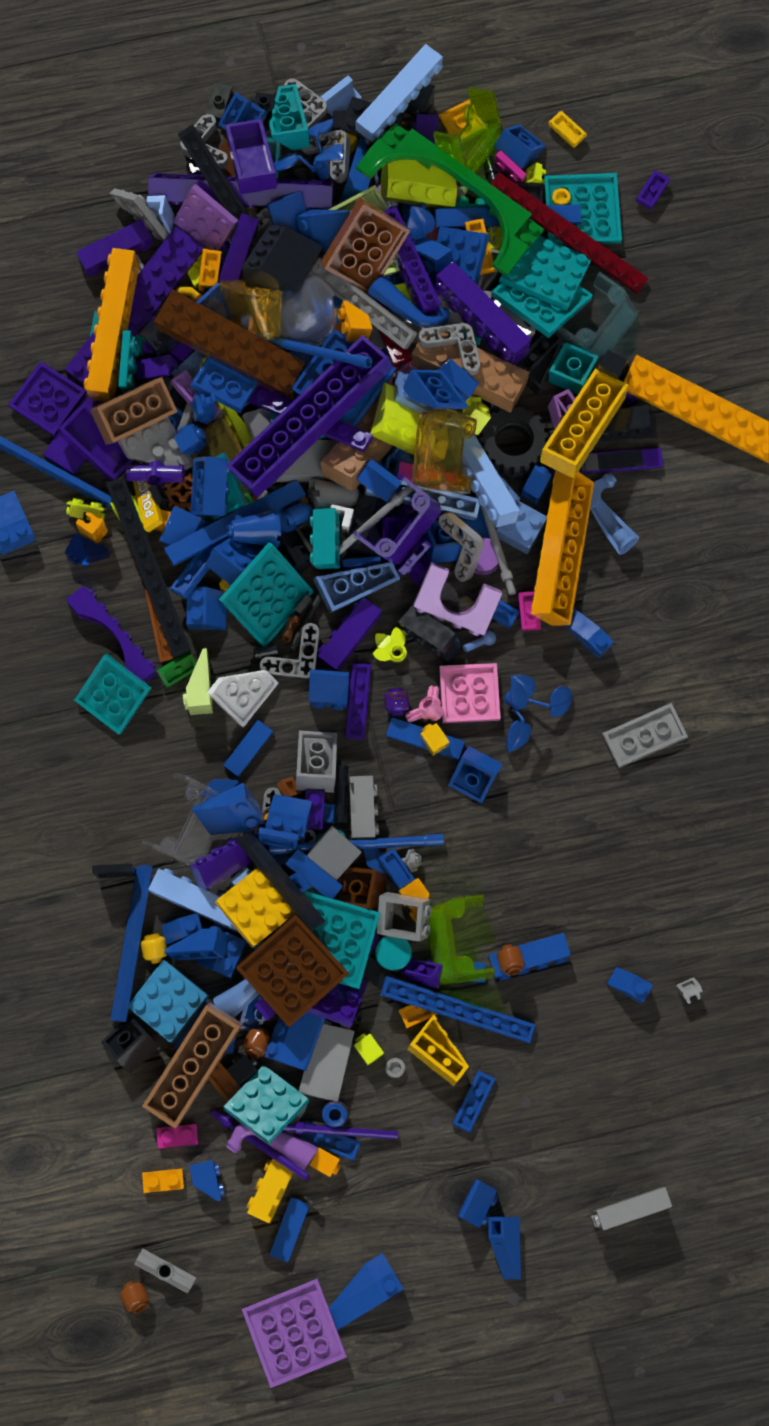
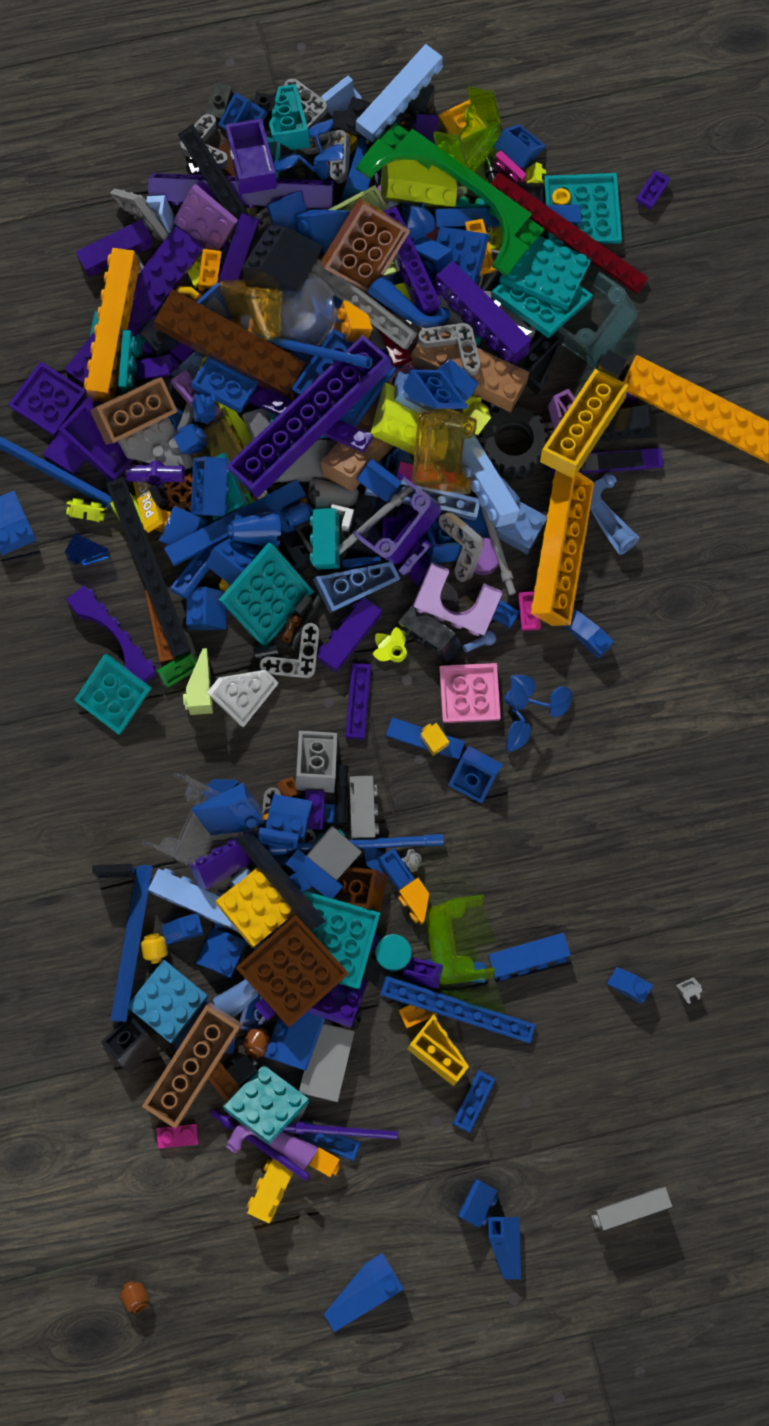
(94, 530): light orange hinge -> none
(153, 1264): light grey piece -> none
(163, 1180): light orange plate -> none
(200, 945): blue slope -> none
(205, 1179): blue slope -> none
(248, 748): blue tile -> none
(289, 1229): blue tile -> none
(294, 1333): medium lavender plate -> none
(328, 689): blue slope -> none
(335, 1113): blue head -> none
(368, 1048): neon yellow brick -> none
(385, 921): light grey window -> none
(395, 1068): light grey tile -> none
(396, 701): dark purple head -> none
(428, 708): bright pink axle -> none
(510, 959): dark orange head -> none
(536, 484): blue slope -> none
(567, 129): yellow plate -> none
(572, 368): teal brick -> none
(644, 735): light grey tile -> none

